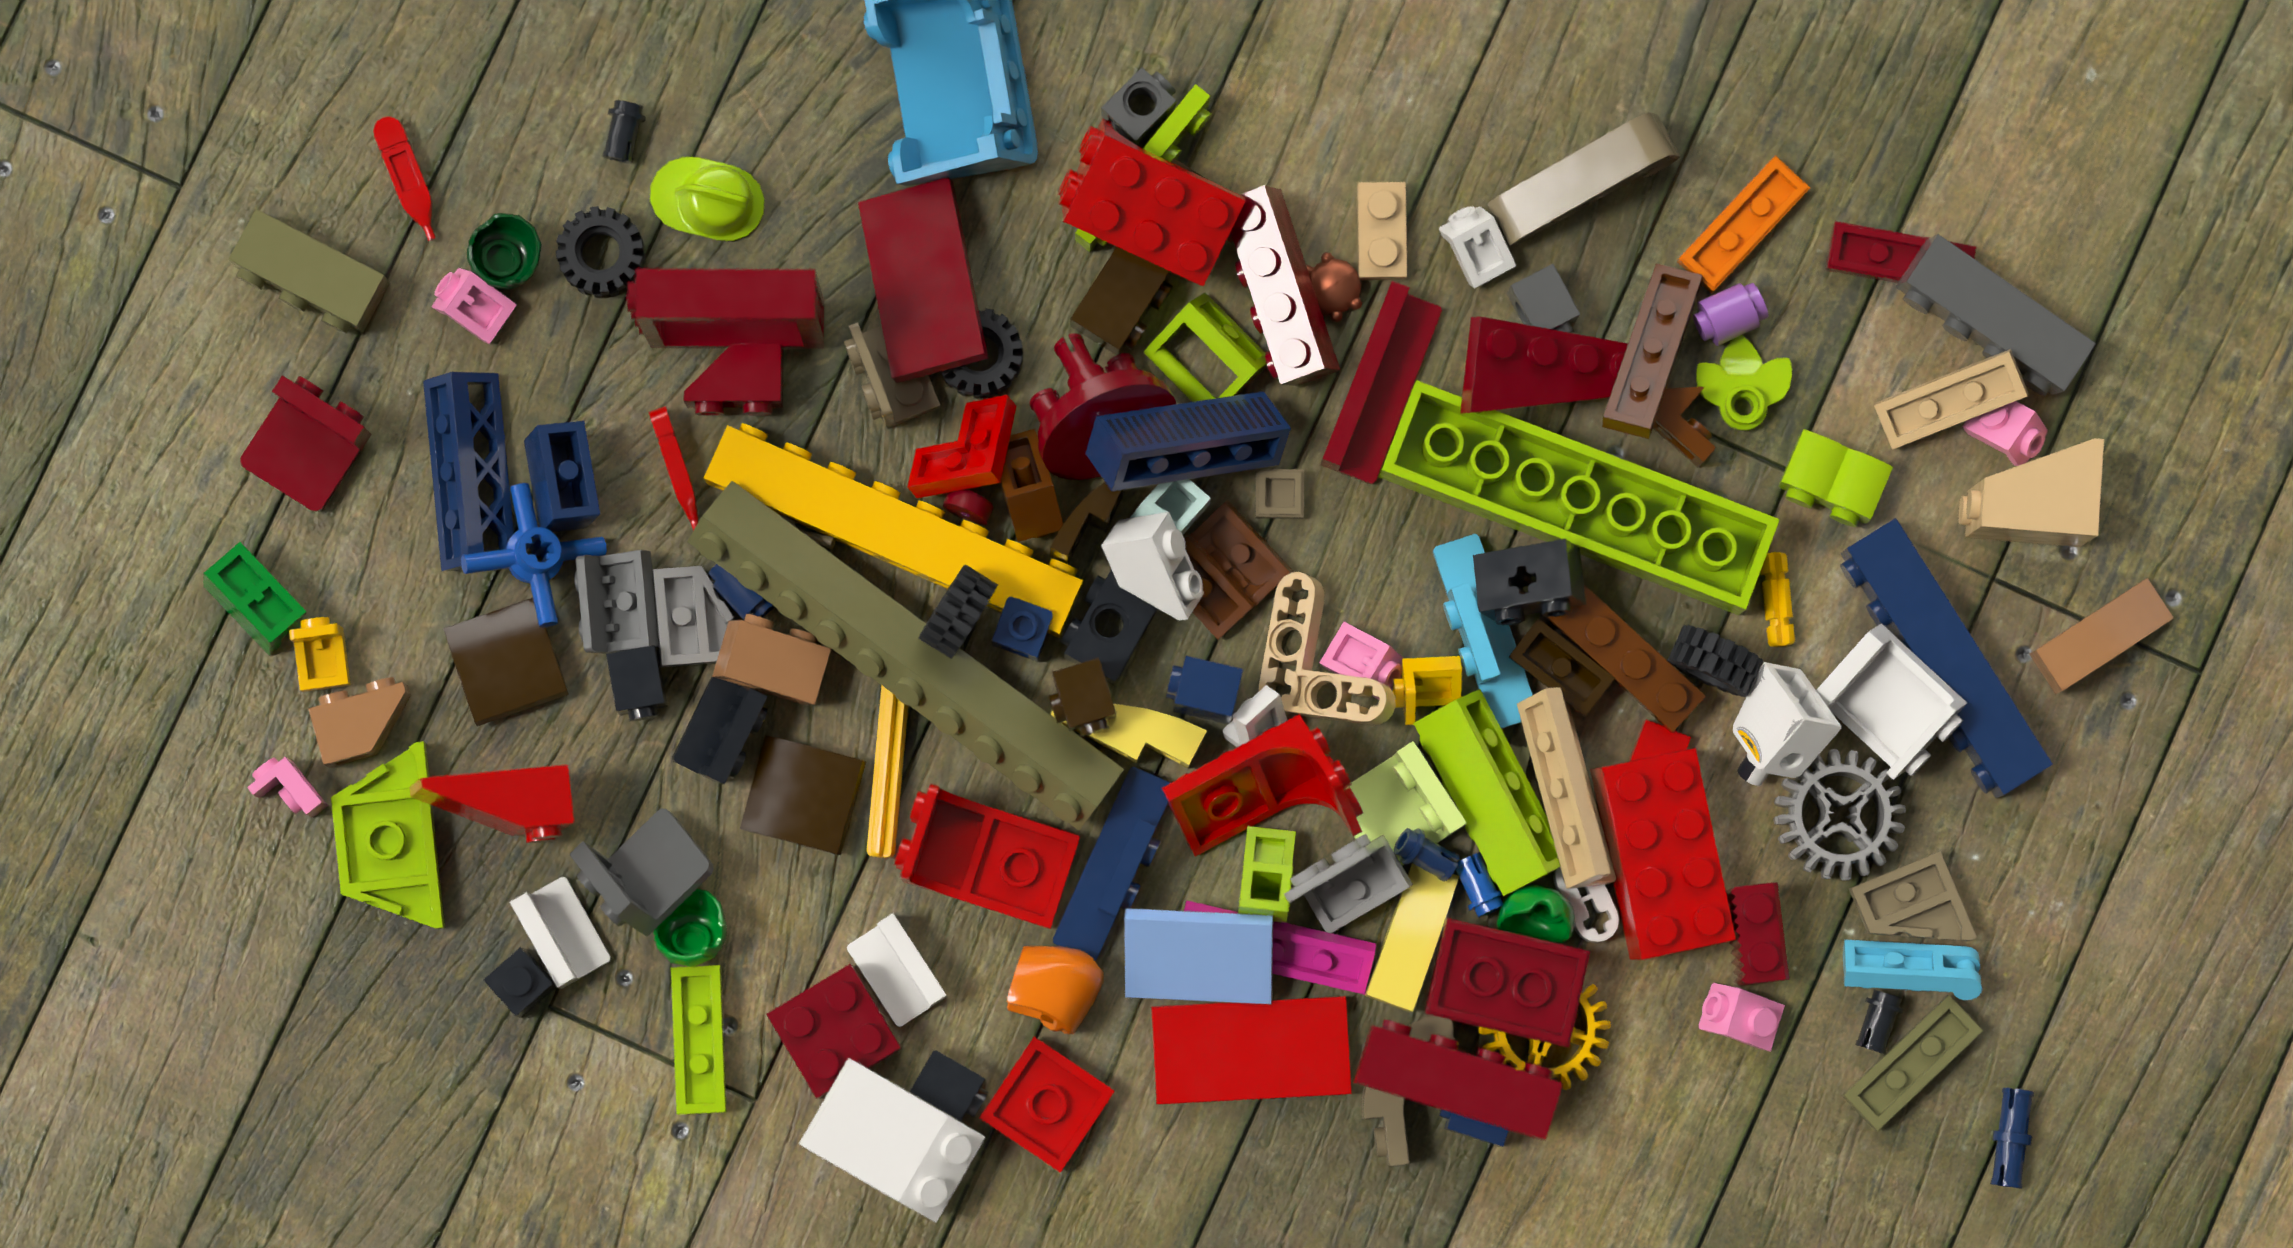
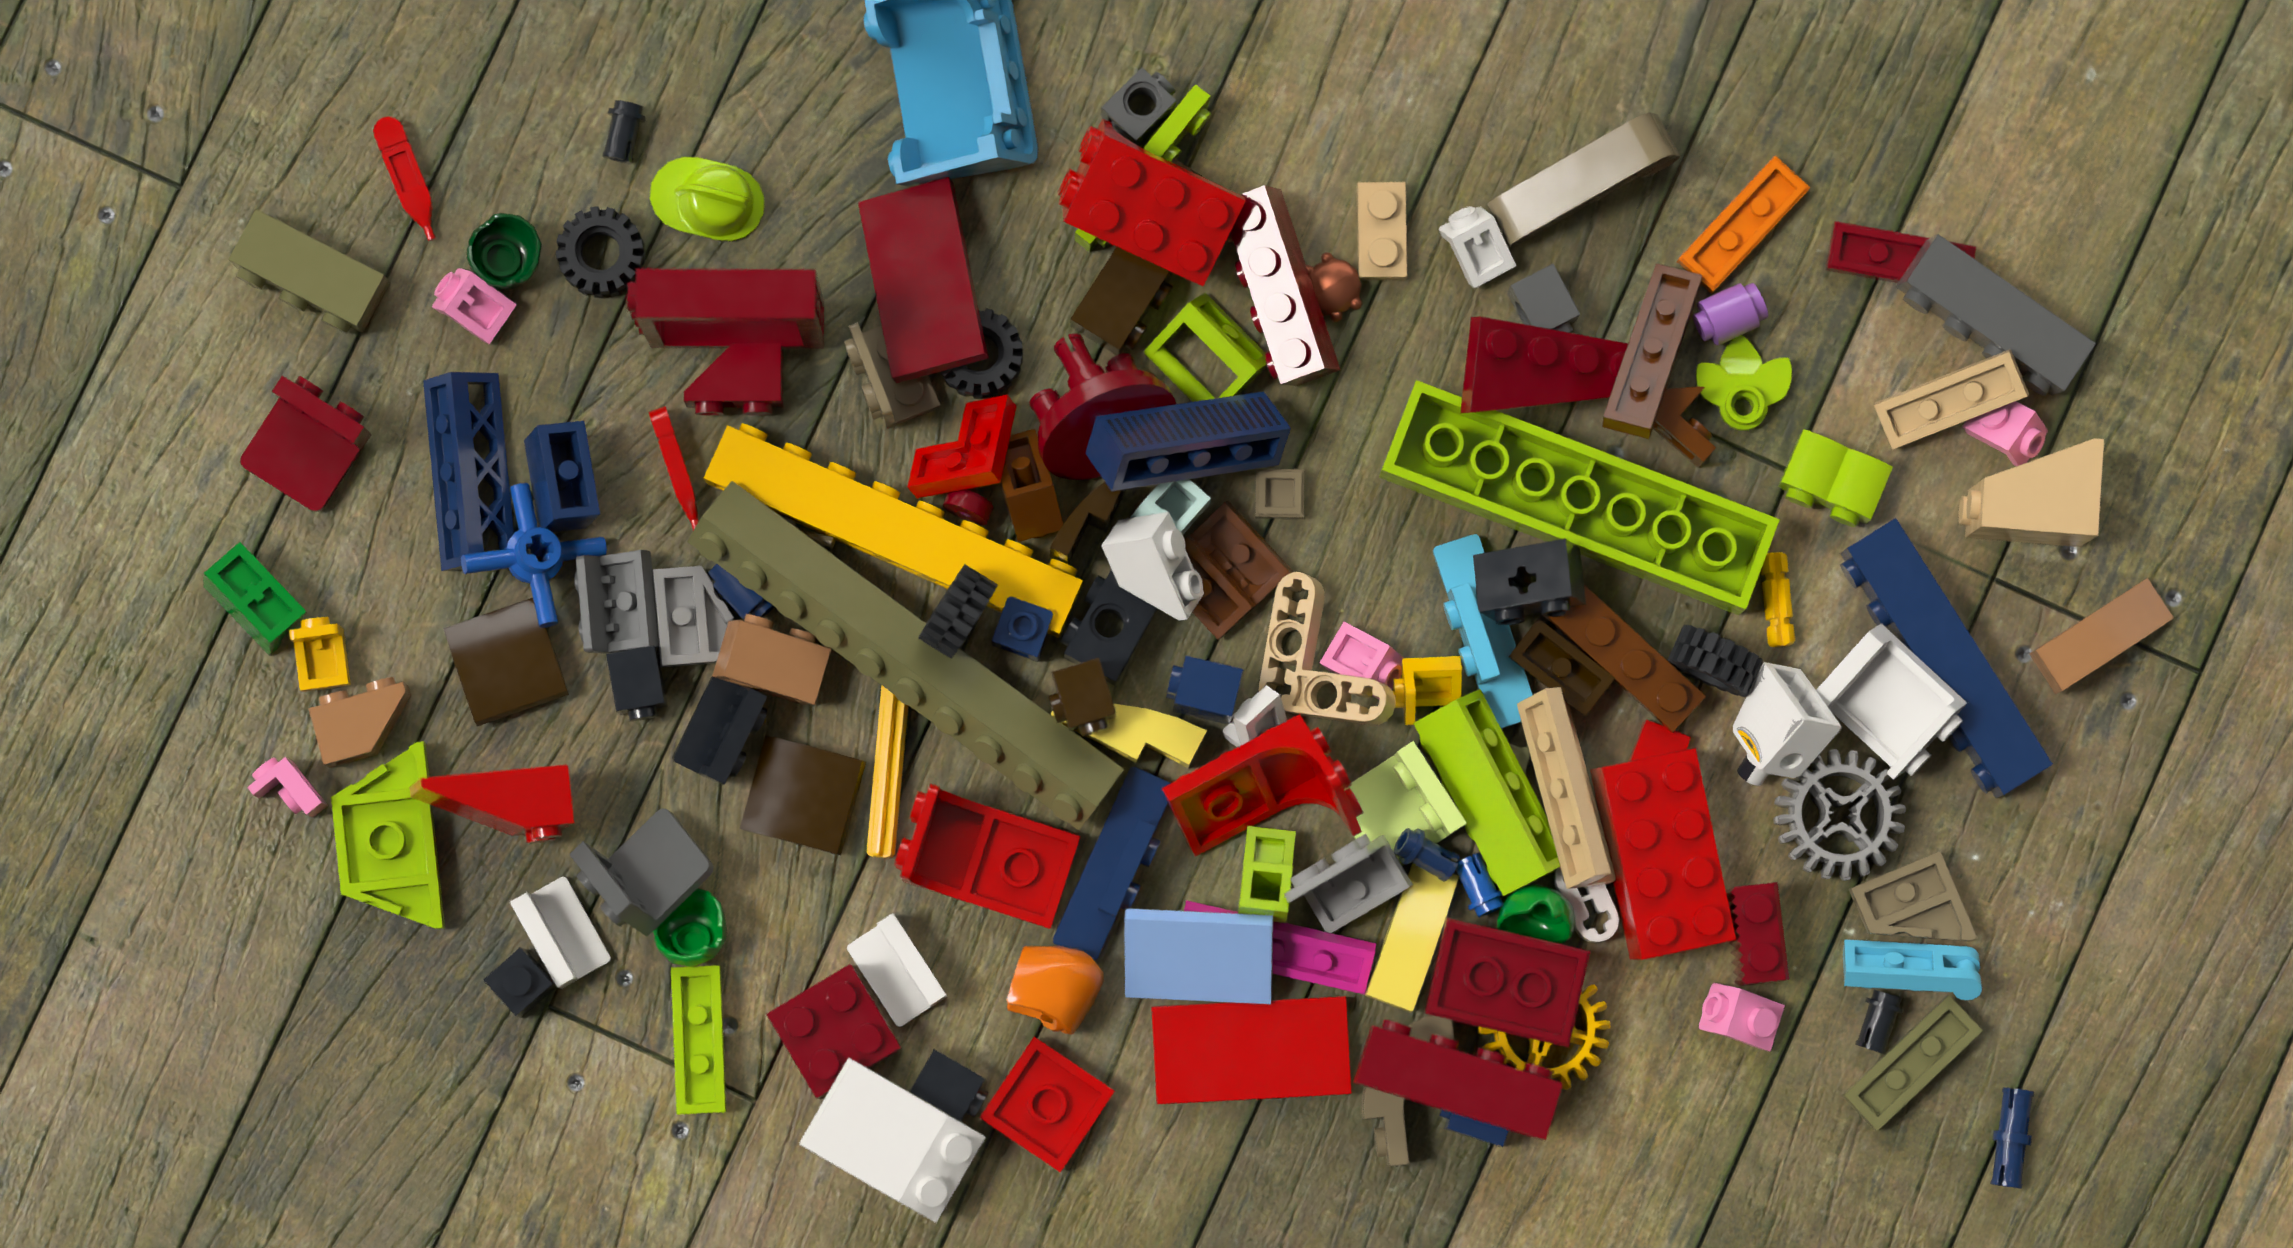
(1381, 385): dark red panel -> none

